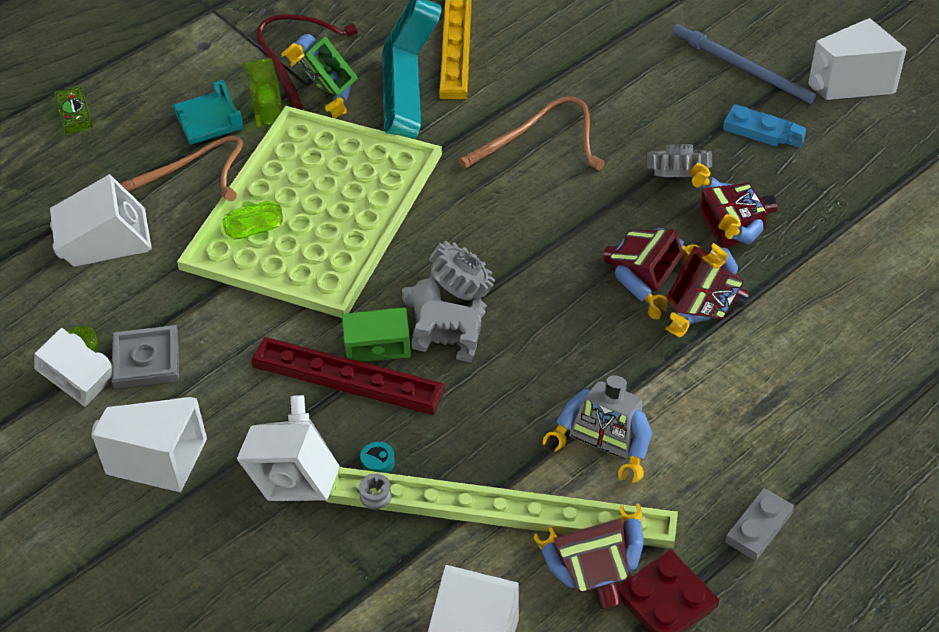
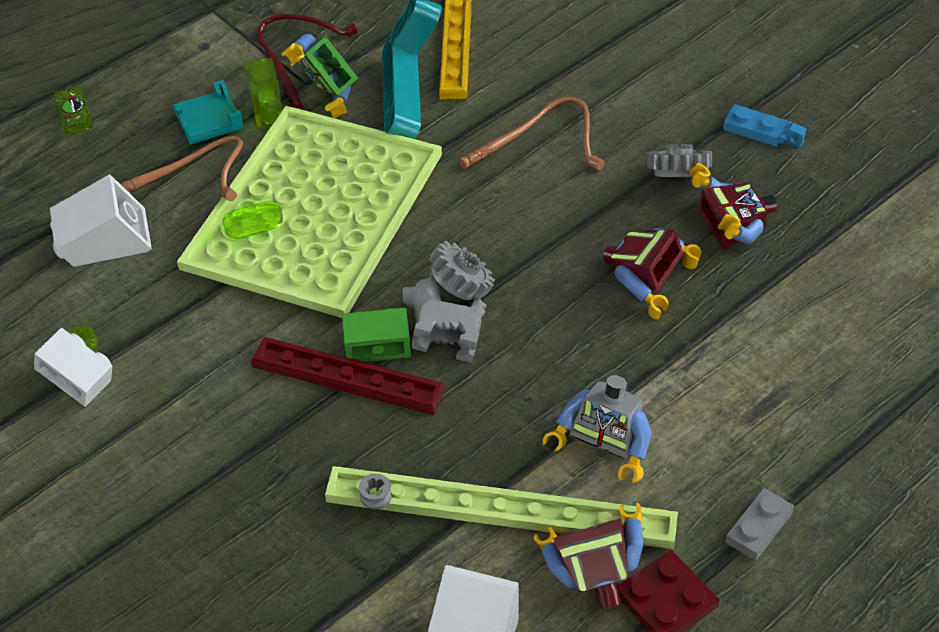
(145, 357): light grey tile -> none
(151, 441): white slope -> none
(289, 458): white piece -> none
(377, 457): teal tile -> none
(699, 40): sand blue bar -> none
(705, 289): torso -> none
(857, 62): white slope -> none

